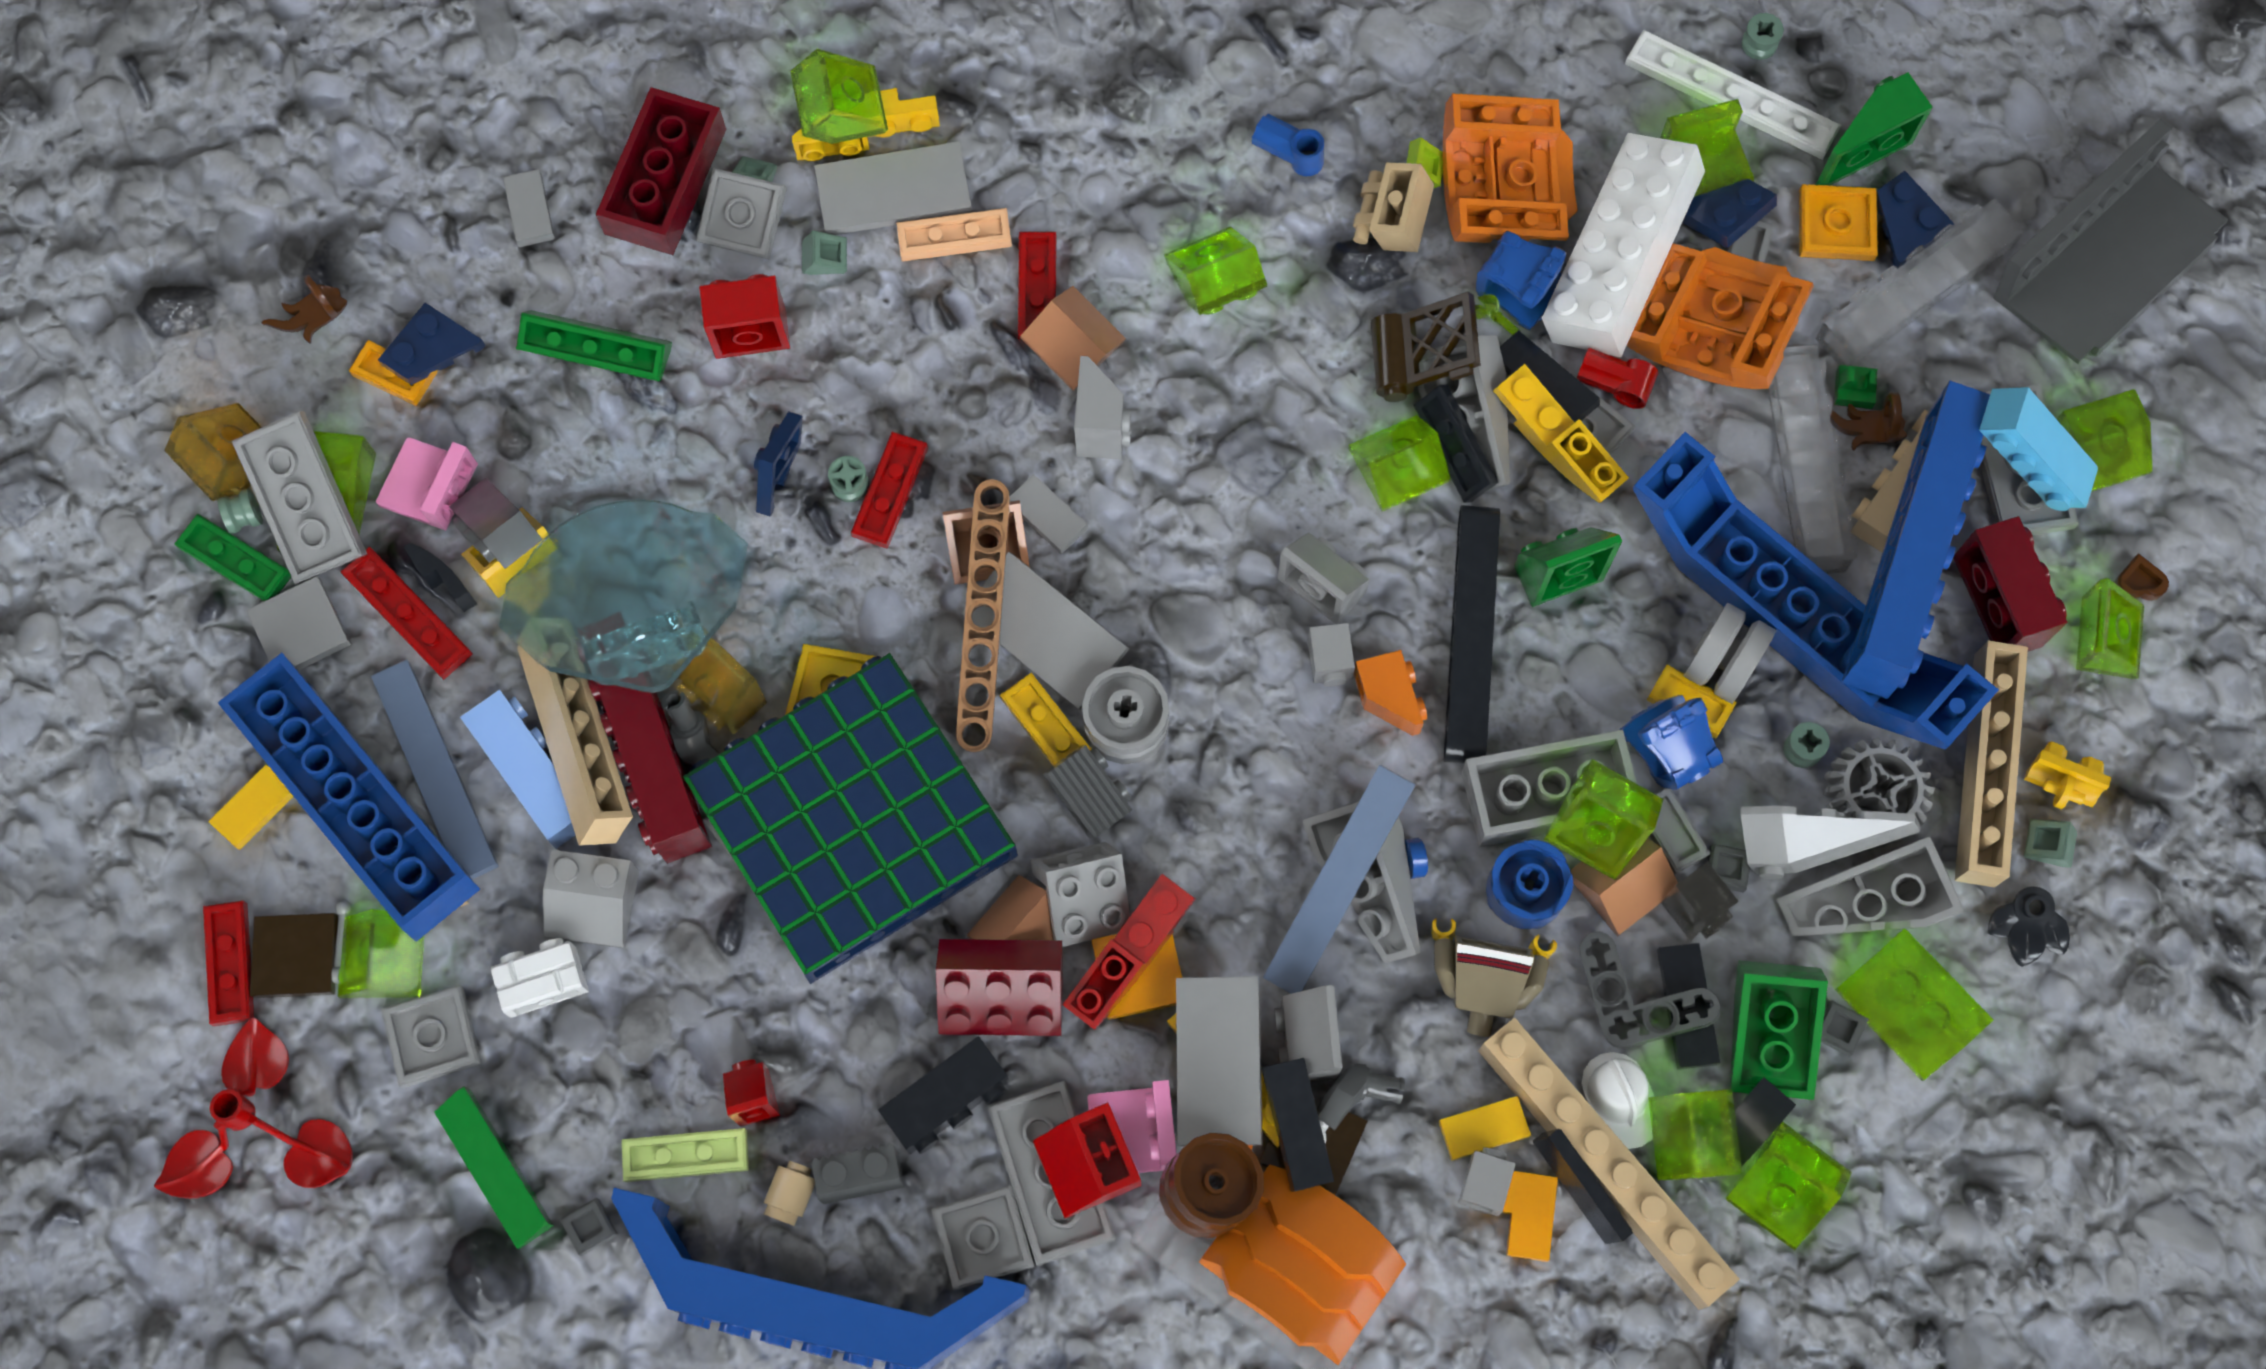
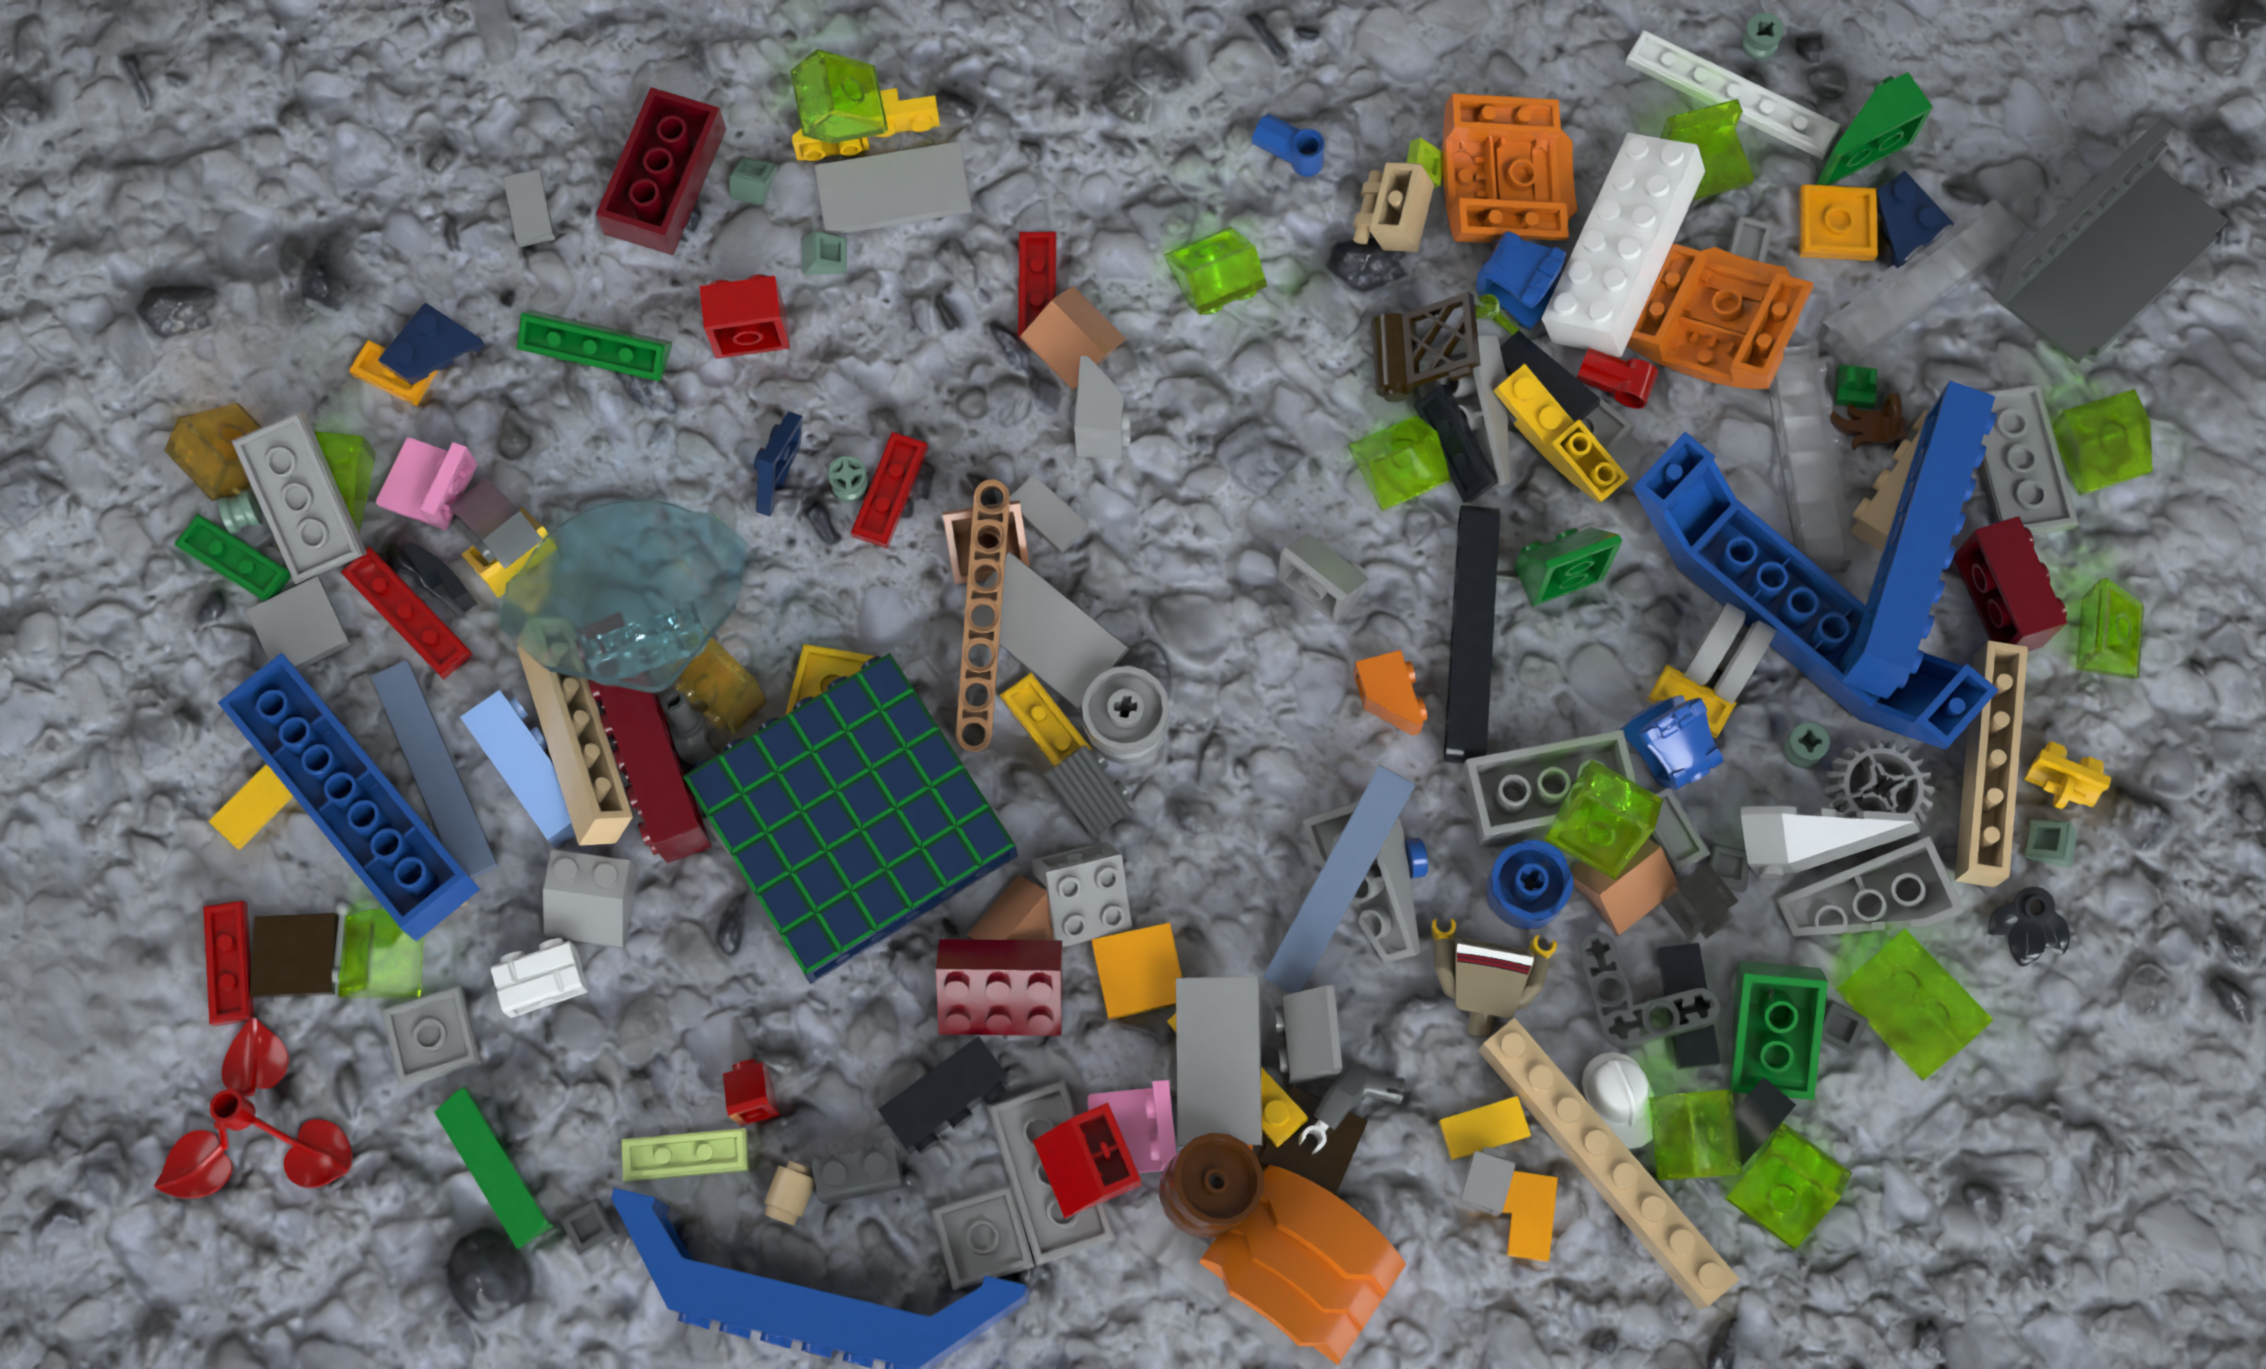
(312, 311): reddish brown piece -> none
(741, 213): light grey tile -> none
(954, 234): light nougat tile -> none
(1129, 952): red slope -> none
(1297, 1124): black tile -> none
(1331, 654): light grey brick -> none
(1583, 1186): black tile -> none
(1729, 211): dark blue wing -> none
(2039, 448): medium azure brick -> none
(2142, 579): reddish brown tile -> none

